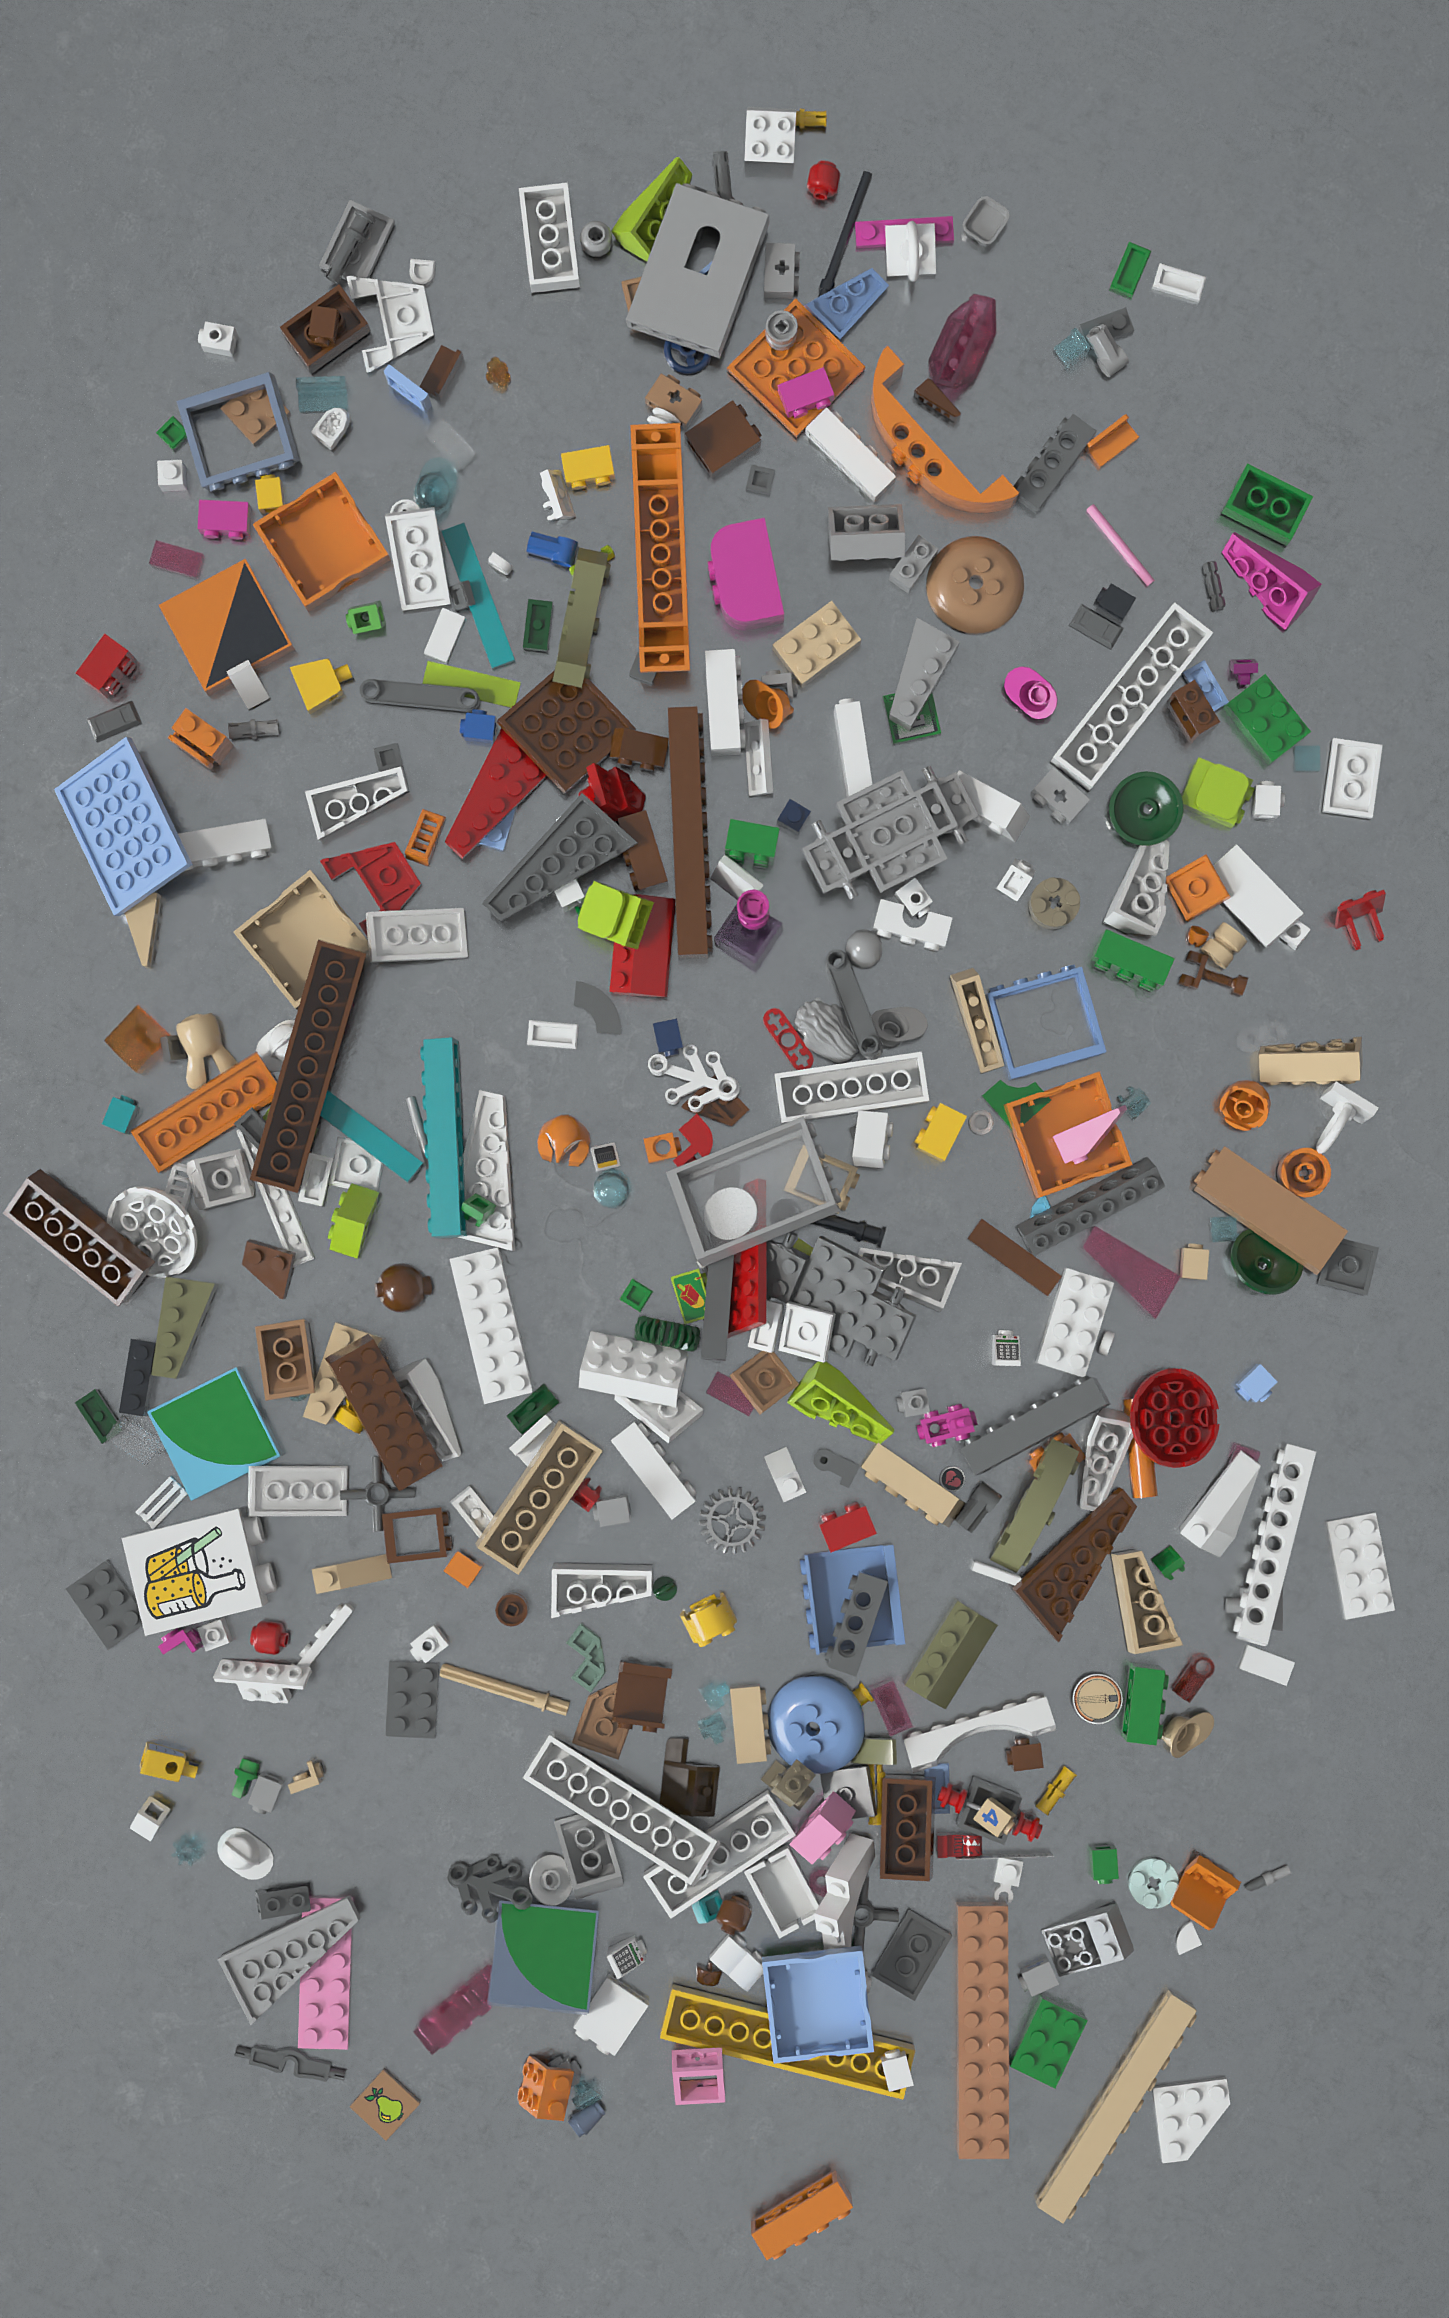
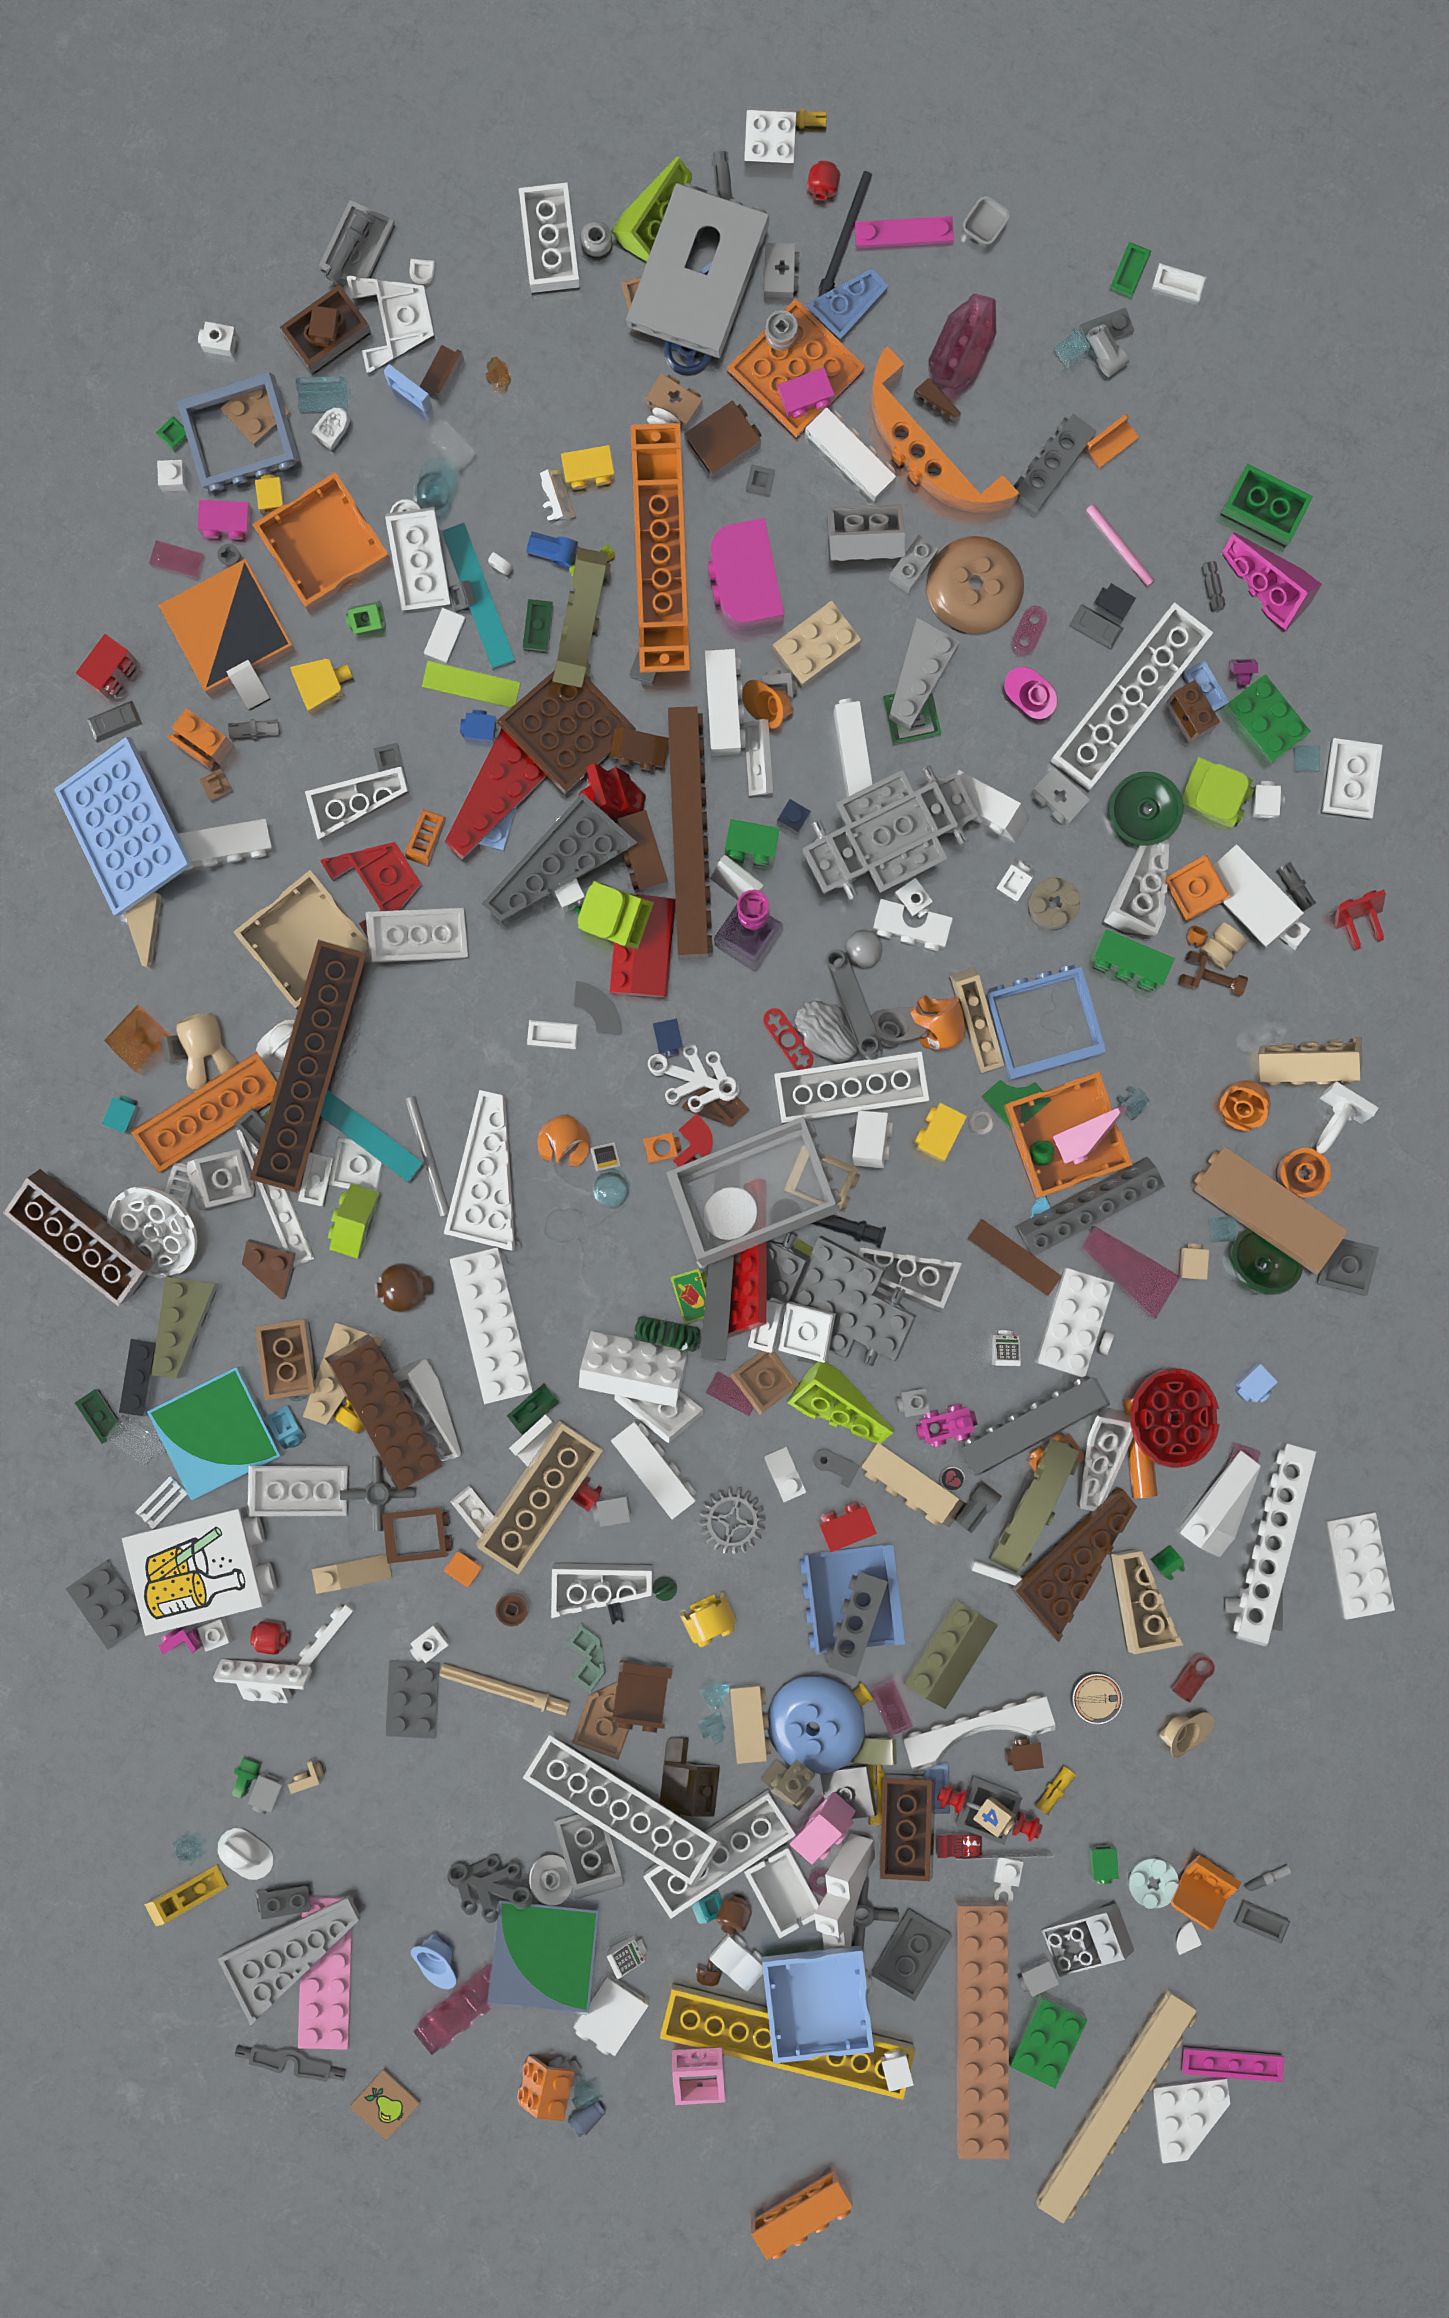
(150, 1818): white brick -> none
(157, 1757): yellow torso -> none
(185, 1896): none -> yellow slope
(216, 785): none -> medium nougat tile
(224, 552): none -> dark grey bush
(285, 1428): none -> medium azure bracket
(419, 695): dark grey piece -> none
(434, 1961): none -> light blue piece
(444, 1137): teal brick -> none
(478, 1208): green tile -> none
(615, 1612): none -> black bush
(636, 1295): green tile -> none
(910, 249): white tile -> none
(946, 1026): none -> orange piece
(1029, 630): none -> clear pink plate
(1042, 1153): none -> green tile
(1144, 1704): green brick -> none
(1233, 2064): none -> dark pink plate
(1262, 1922): none -> dark grey tile
(1266, 1665): white tile -> none
(1296, 886): none -> dark grey pin

